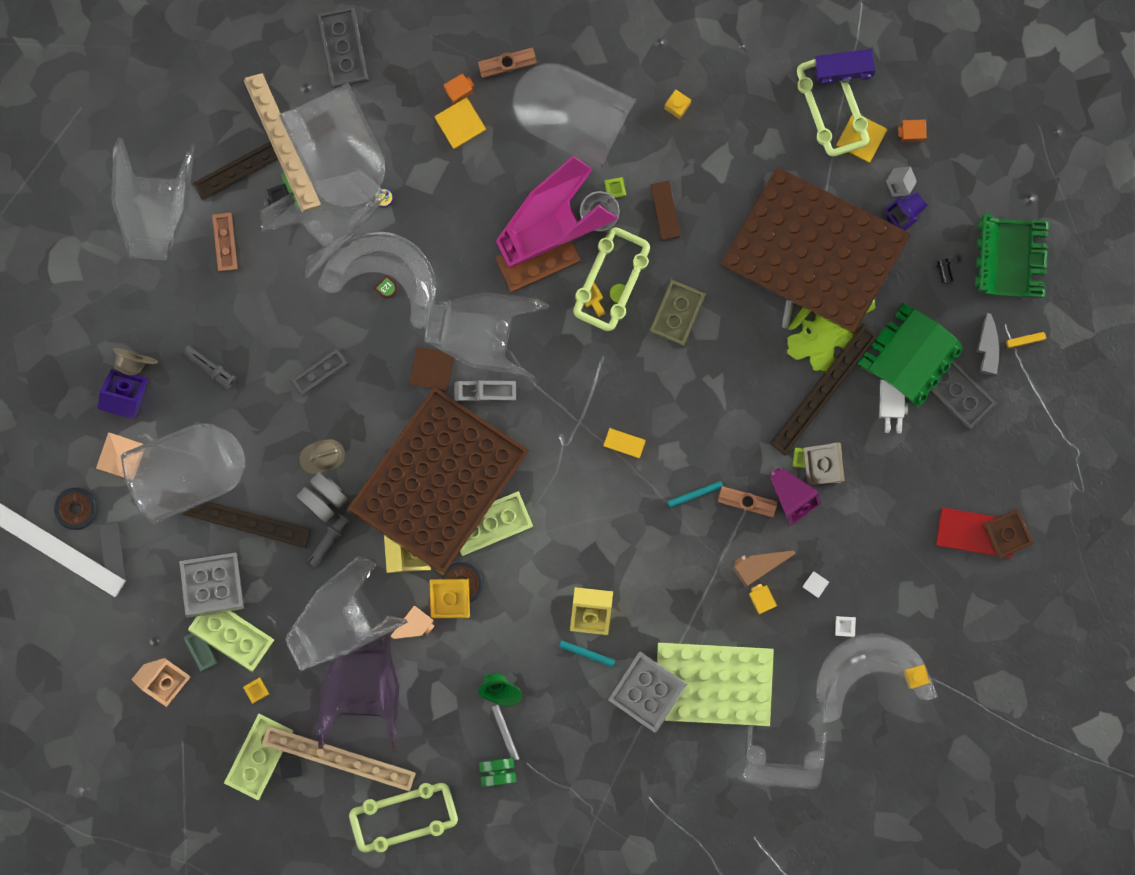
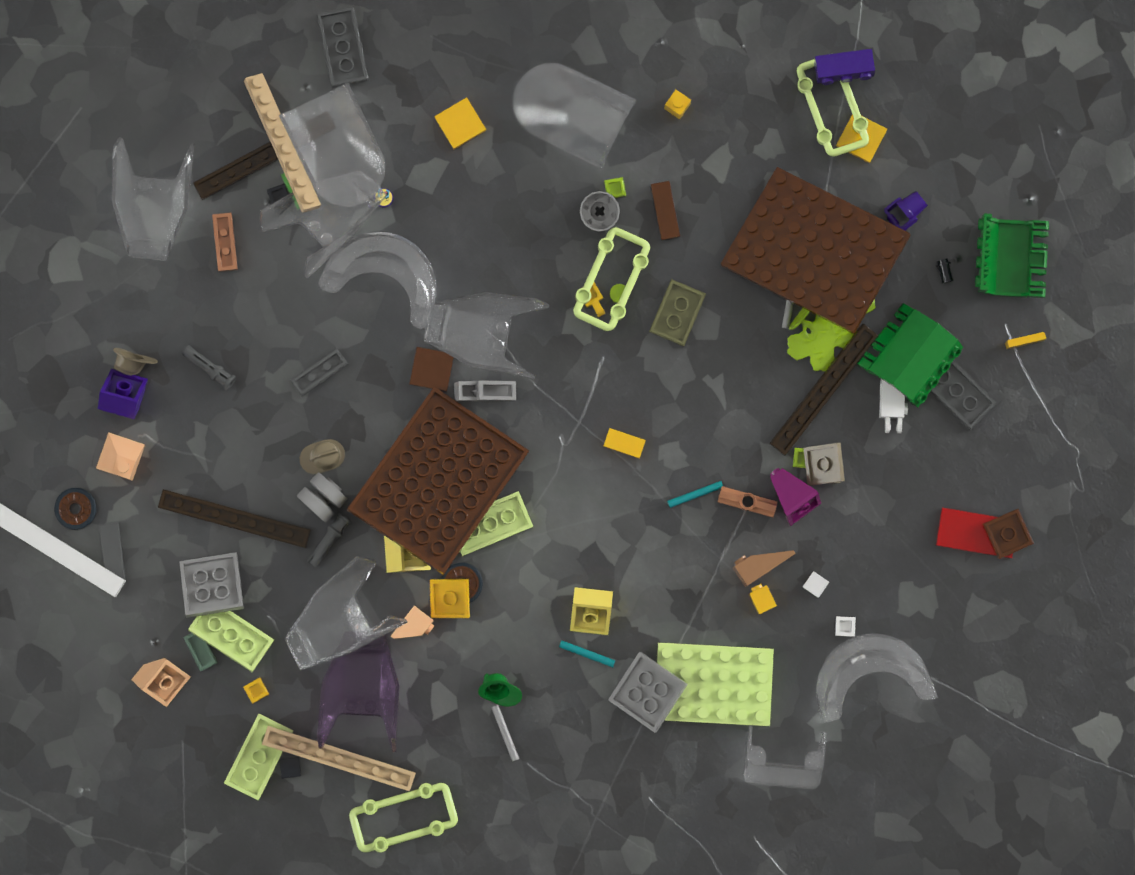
(182, 470): clear windscreen -> none
(386, 287): tile -> none
(459, 88): orange brick -> none
(494, 65): nougat piece -> none
(497, 772): green wheel -> none
(538, 267): dark orange plate -> none
(547, 218): dark pink windscreen -> none
(901, 181): light grey panel -> none
(912, 131): orange brick -> none
(916, 676): yellow brick -> none
(989, 346): light grey slope -> none

